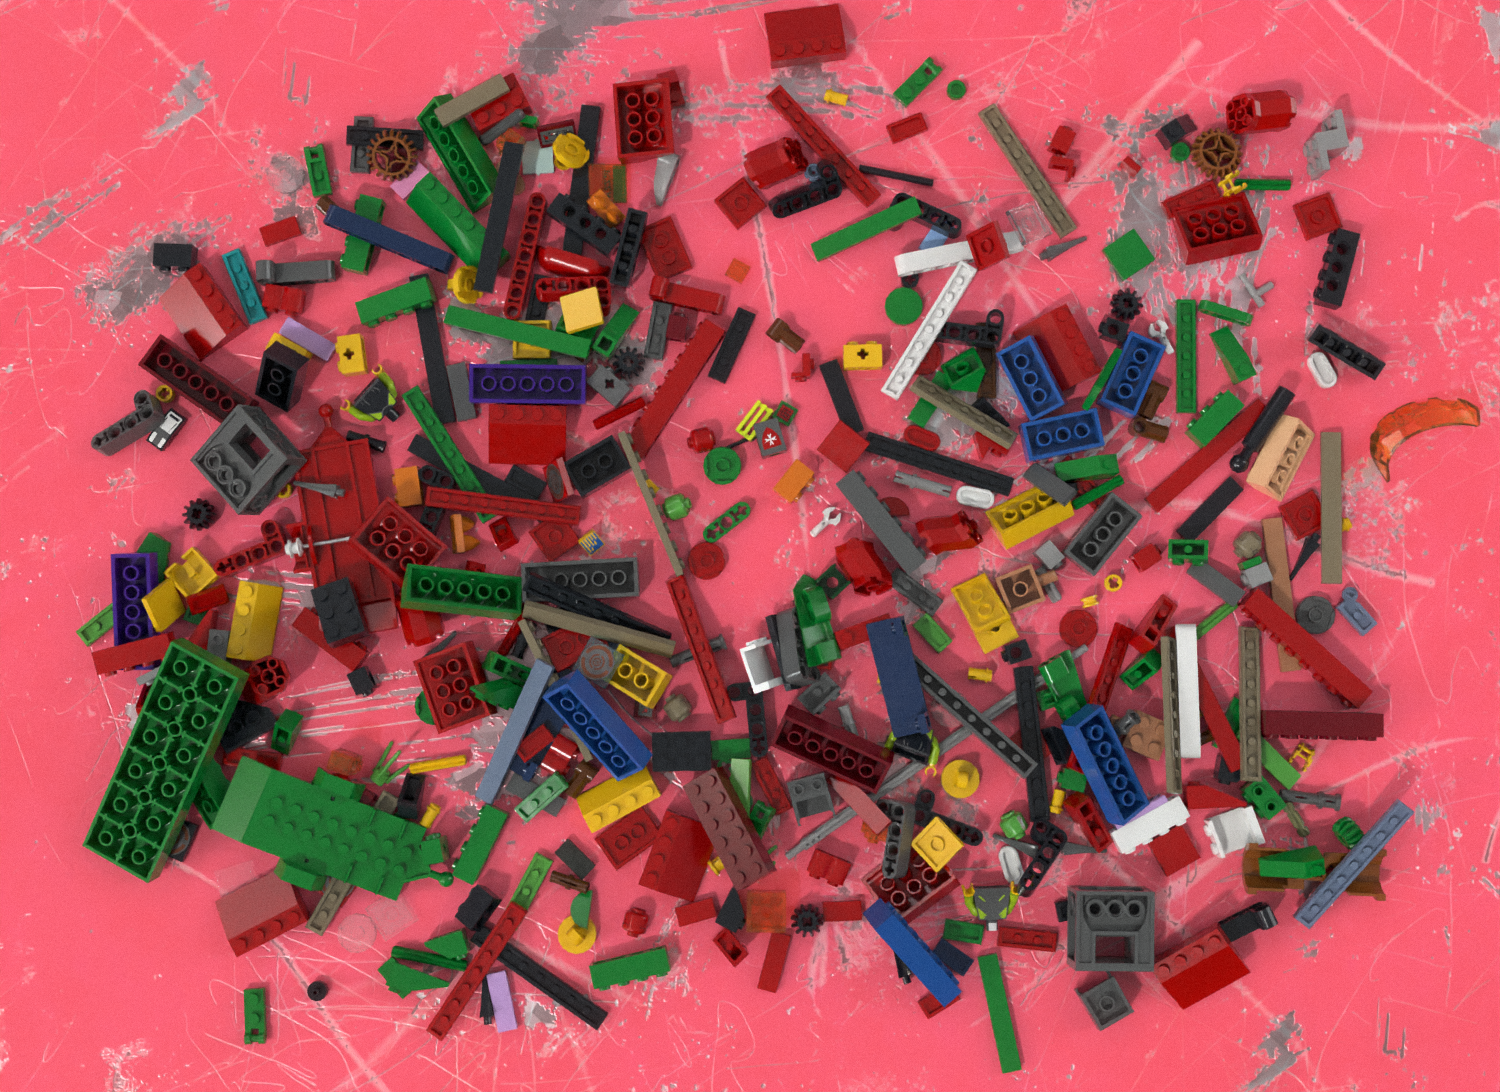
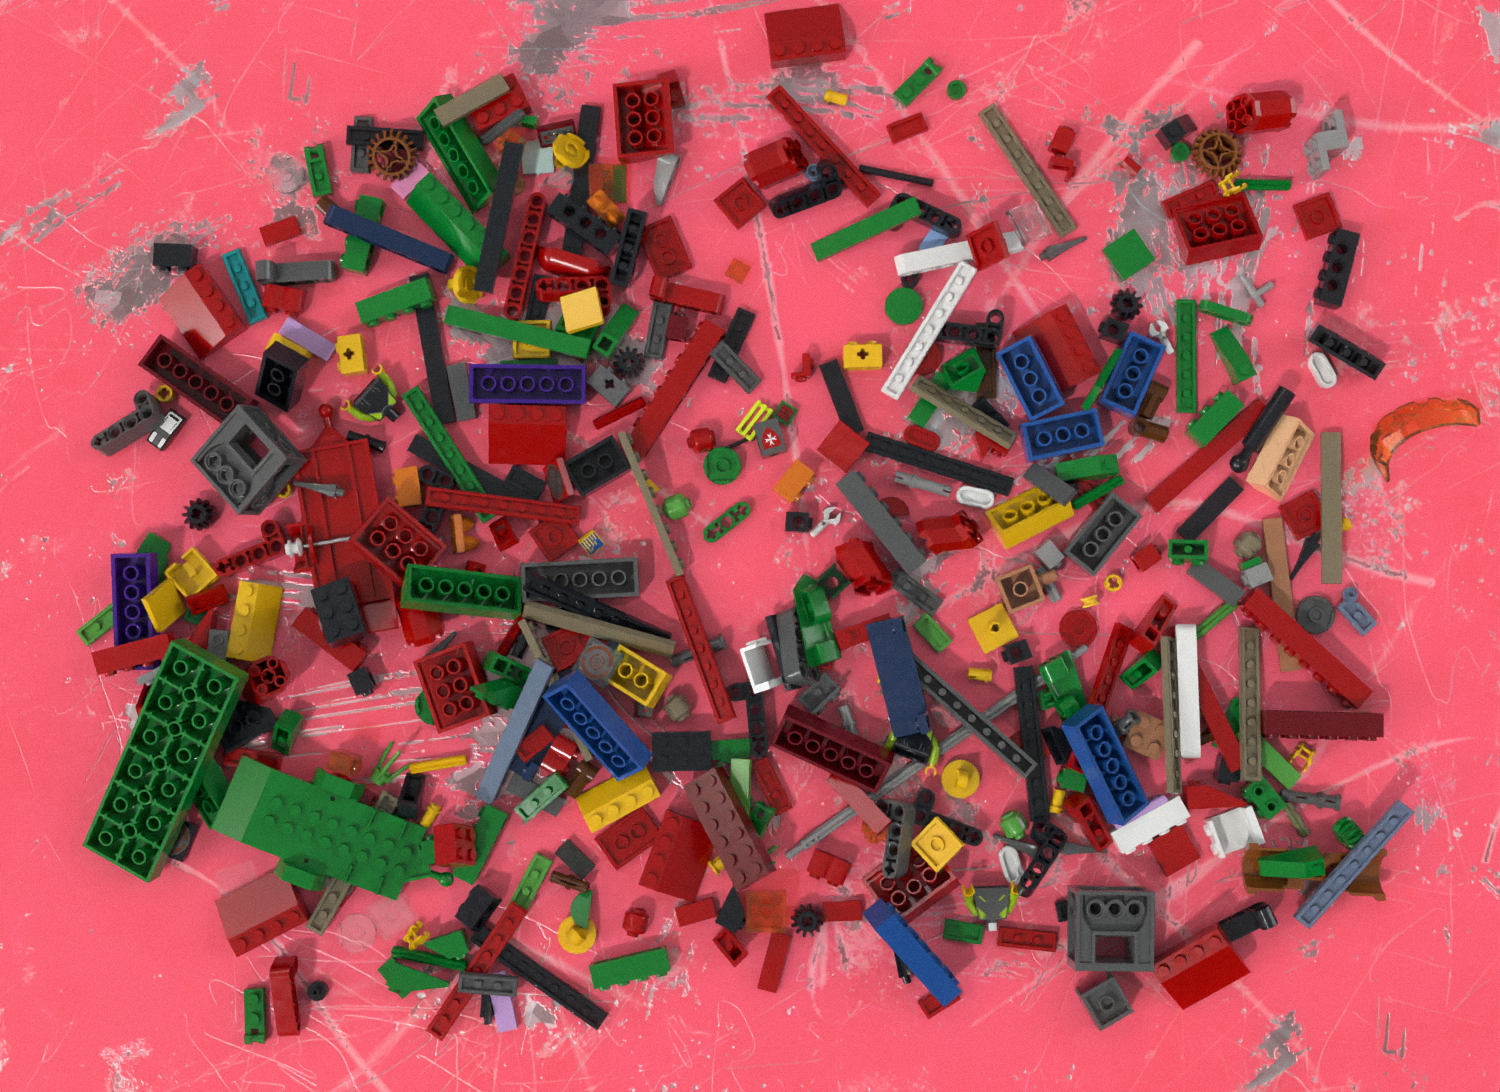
(285, 996): none -> red beam
(412, 932): none -> yellow piece
(454, 845): none -> red brick
(487, 984): none -> dark grey tile
(561, 178): none -> clear tile
(706, 560): red tile -> none
(735, 367): none -> dark grey tile
(781, 332): reddish brown piece -> none
(791, 516): none -> black brick
(810, 795): dark grey piece -> none
(953, 957): dark blue tile -> none
(980, 604): yellow tile -> none
(999, 1013): green tile -> none

